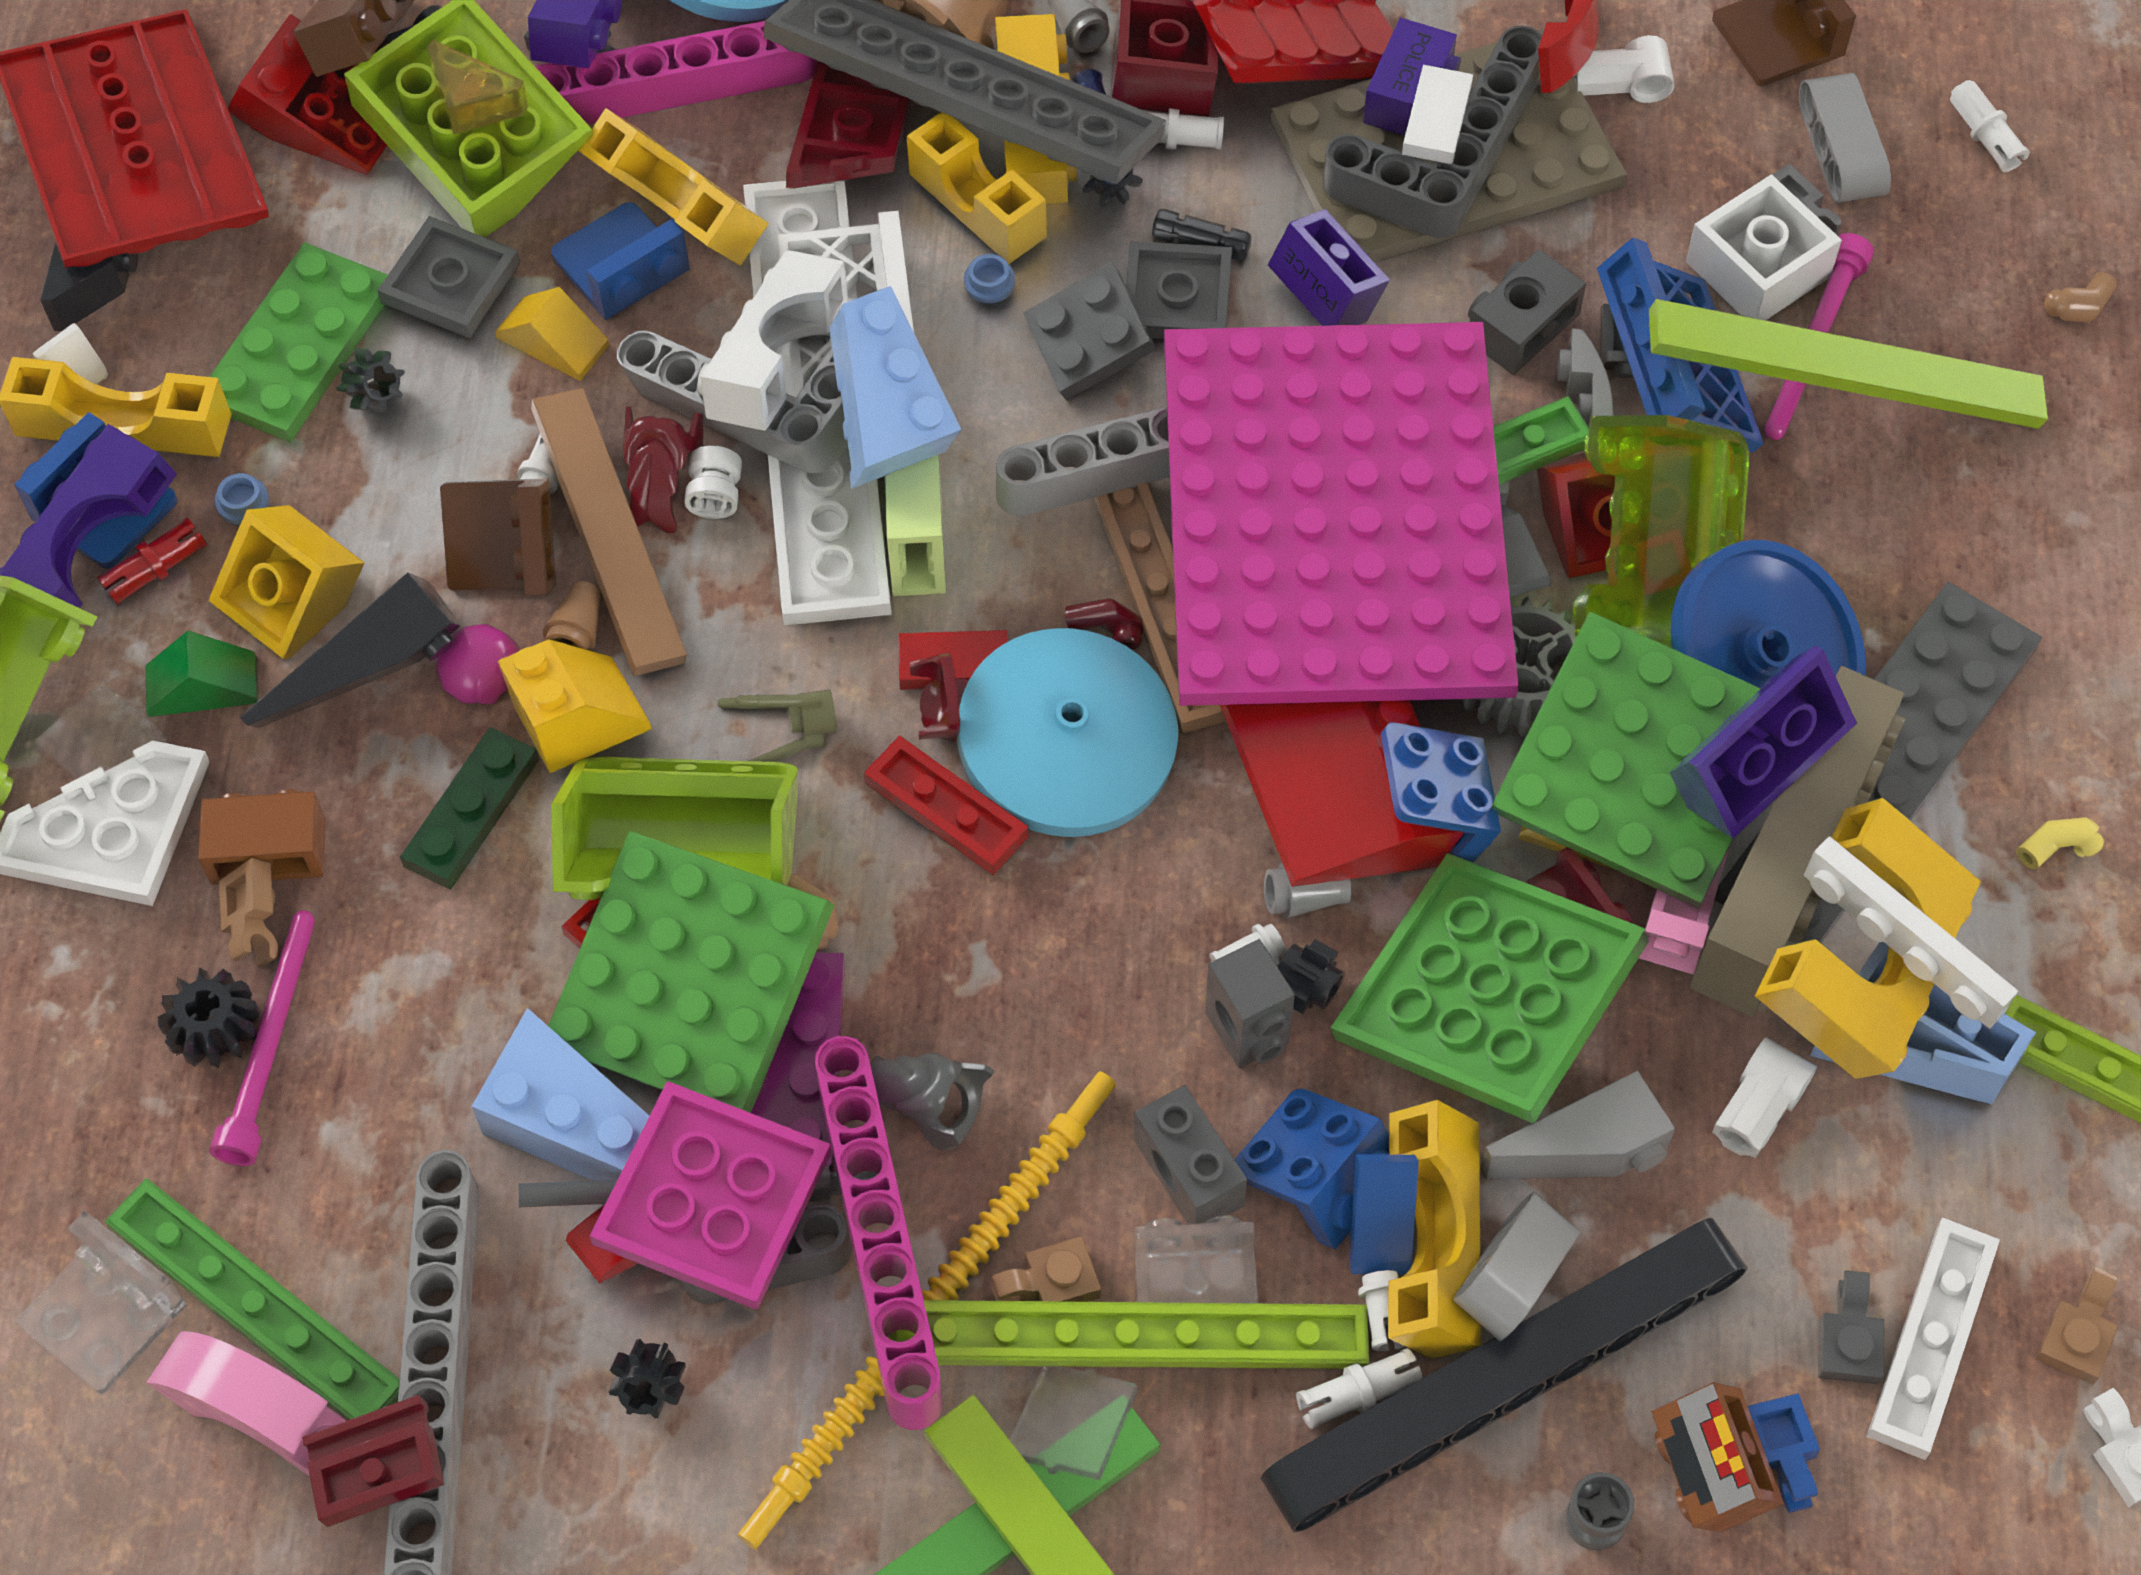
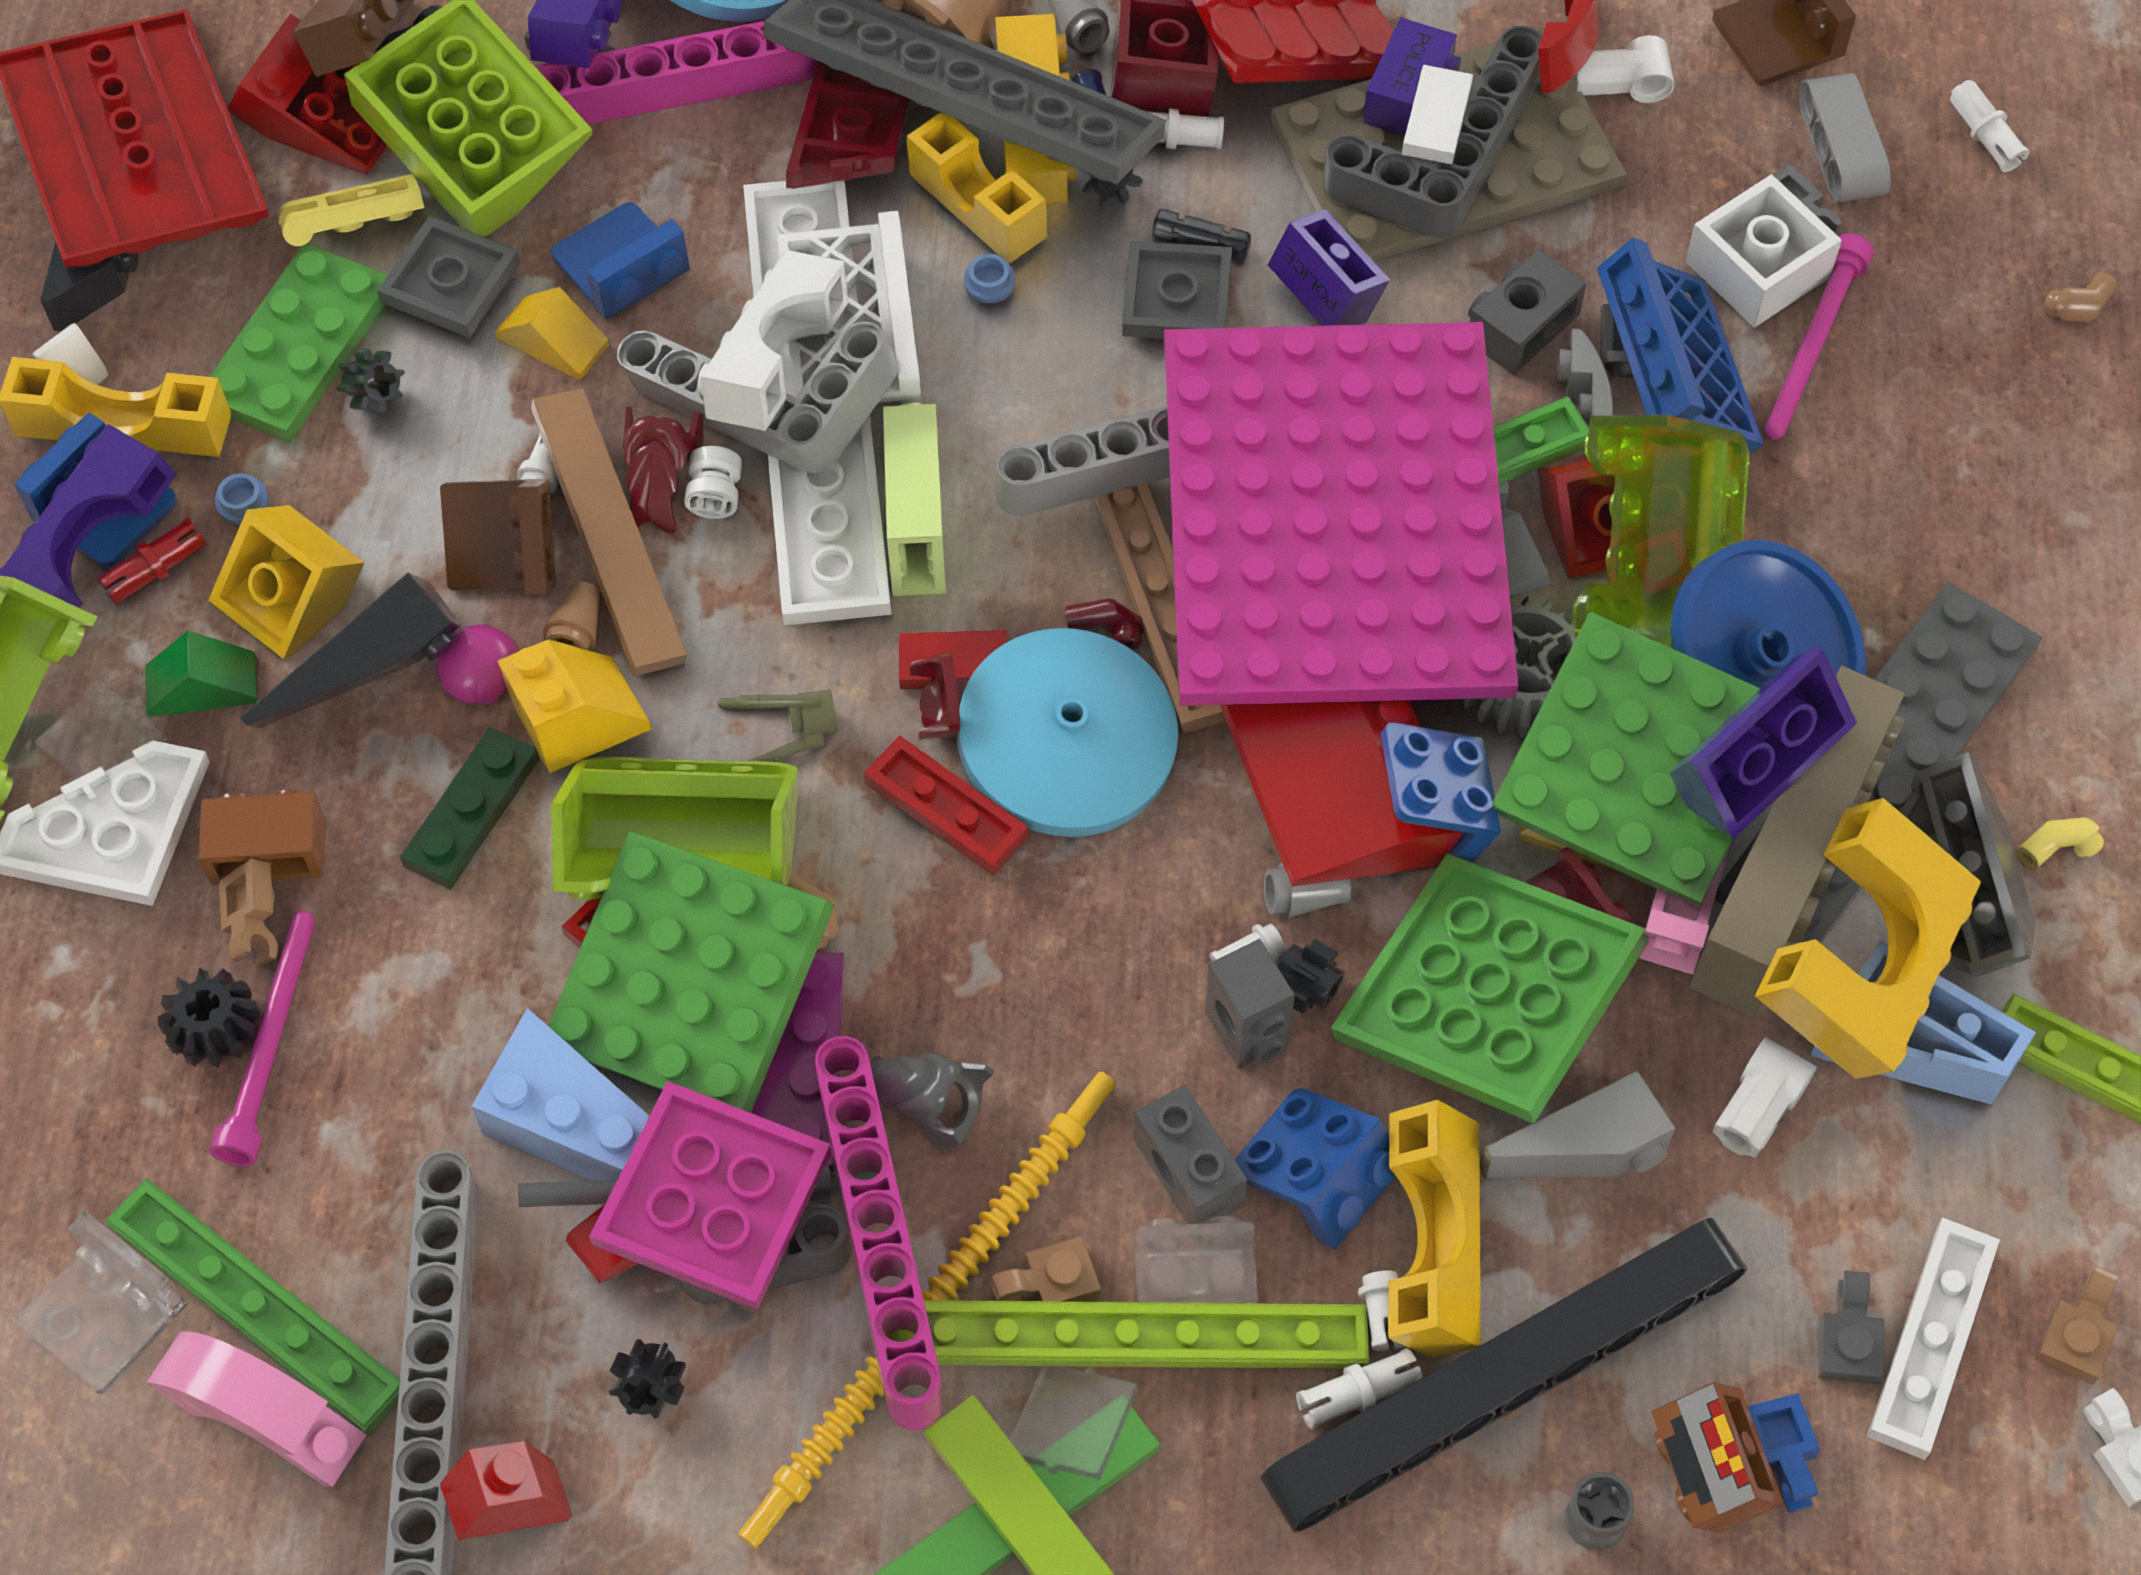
(349, 208): none -> light yellow plate
(373, 1461): dark red plate -> none
(474, 91): clear yellow slope -> none
(503, 1490): none -> red slope
(674, 187): yellow arch -> none
(887, 389): light blue wedge -> none
(1089, 331): dark grey plate -> none
(1383, 1213): blue tile -> none
(1516, 1266): light grey beam -> none
(1846, 364): lime tile -> none
(1922, 943): white plate -> none
(1963, 818): none -> dark grey wedge

